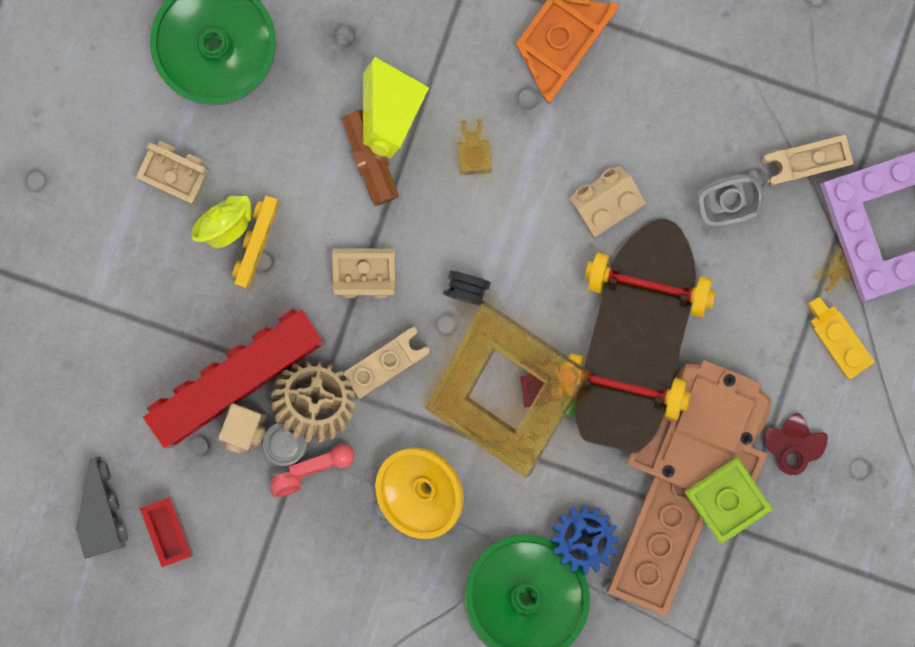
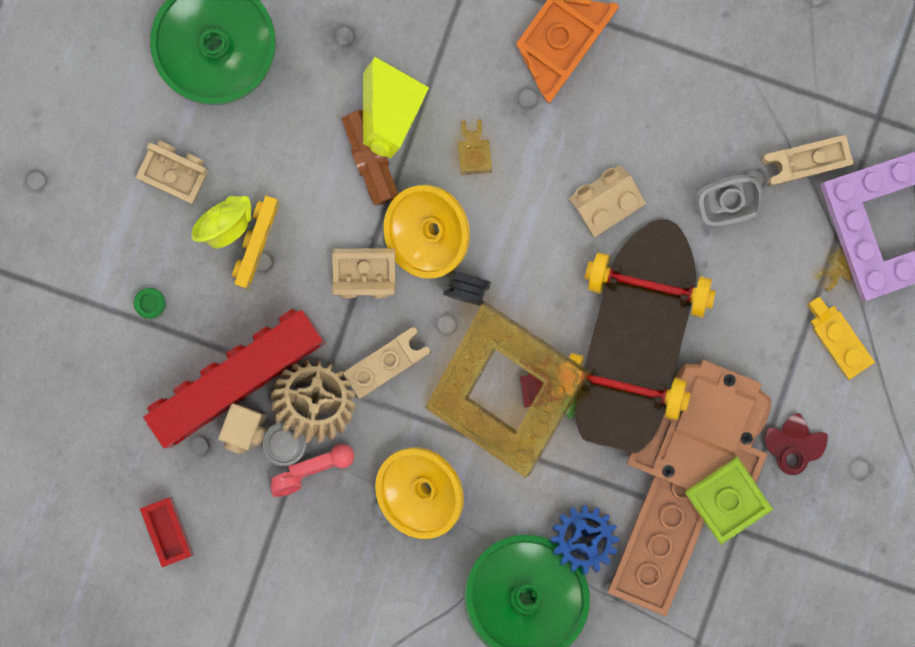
(97, 519): dark grey slope -> none
(149, 303): none -> green tile
(412, 234): none -> yellow dish

